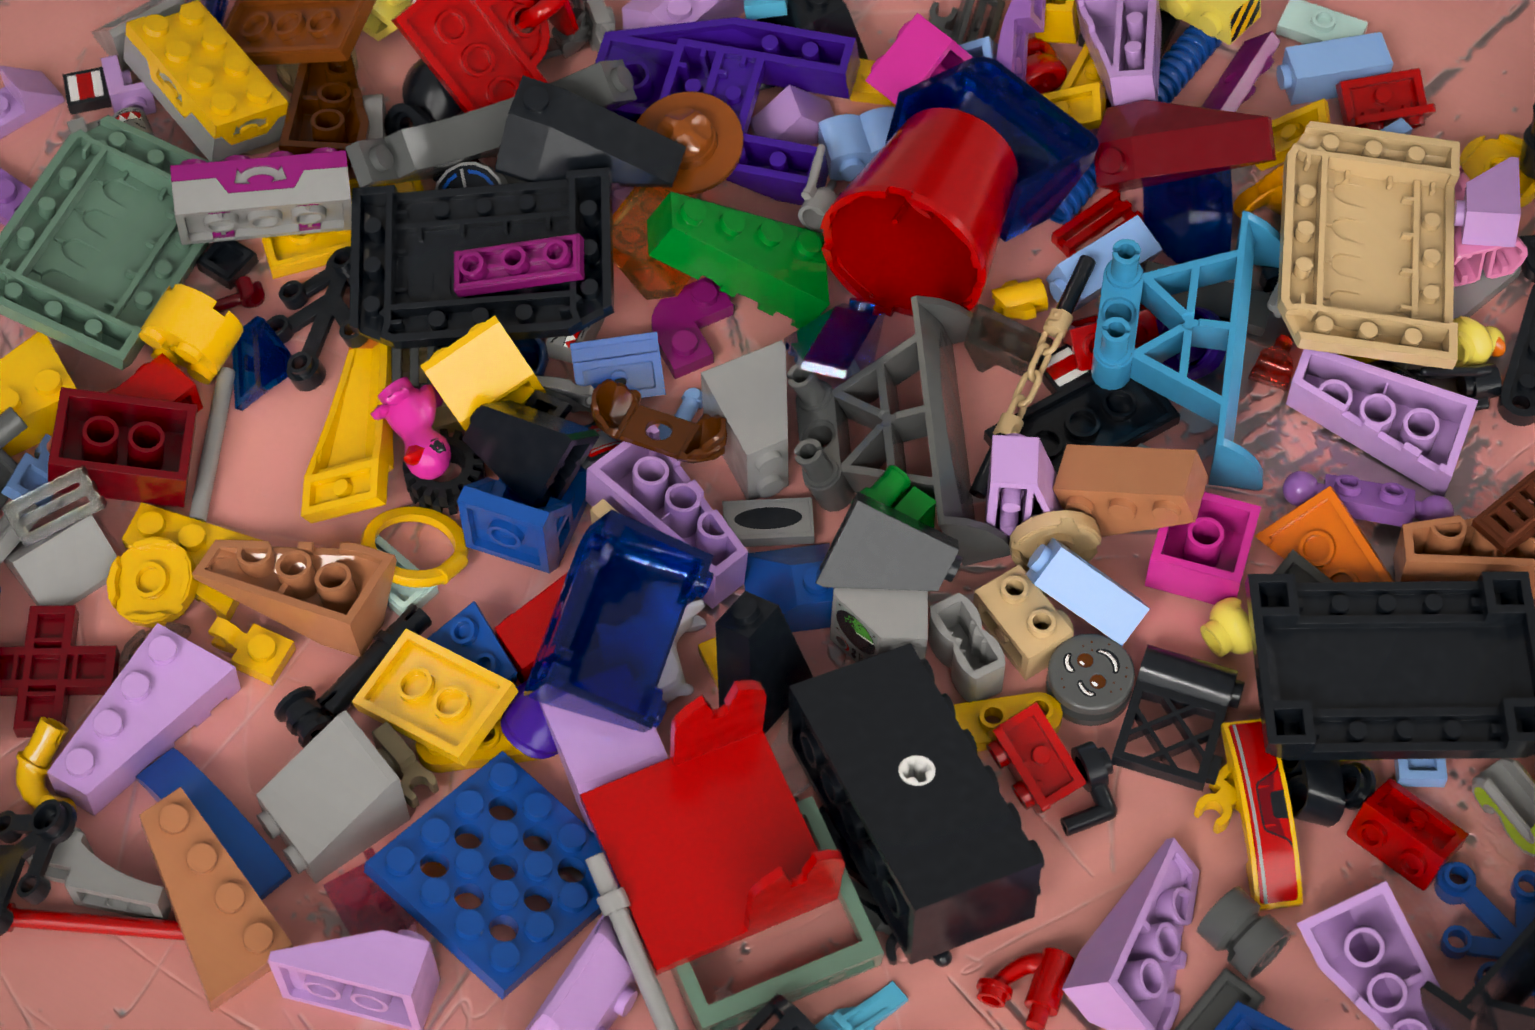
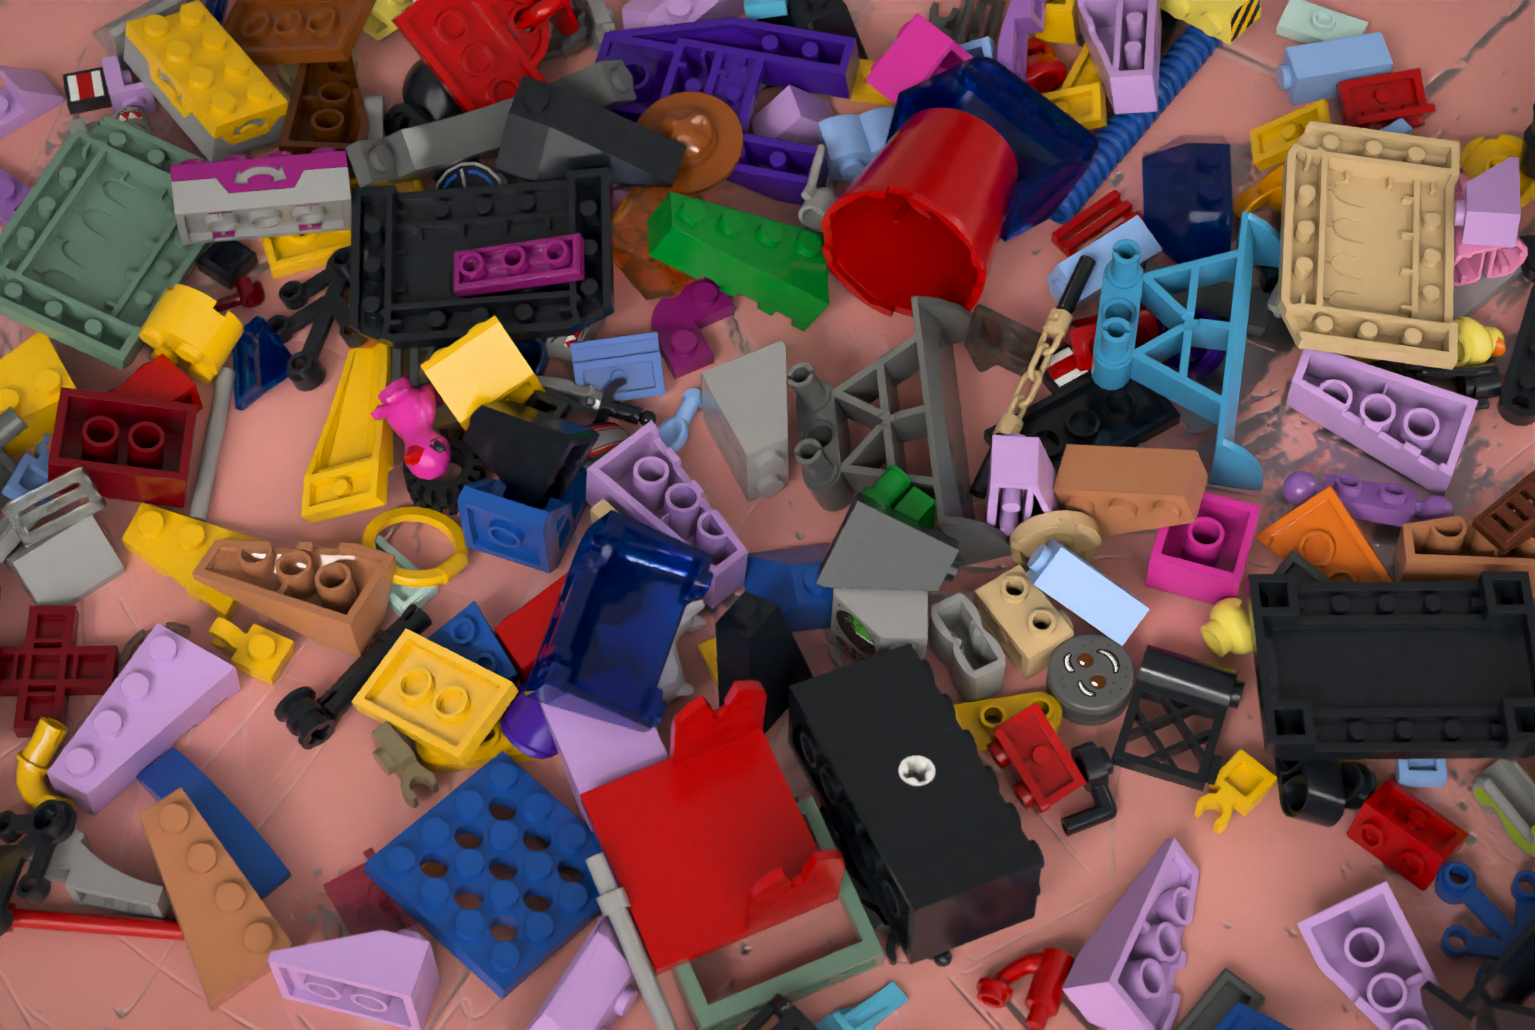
(152, 582): yellow tile -> none
(332, 800): light grey slope -> none
(622, 418): reddish brown piece -> none
(771, 521): light grey tile -> none
(838, 340): clear blue wedge -> none
(1020, 299): yellow piece -> none
(1171, 142): dark red wedge -> none
(1238, 79): magenta tile -> none
(1248, 937): dark grey wheel -> none
(1265, 817): slope -> none
(1274, 365): clear red piece -> none

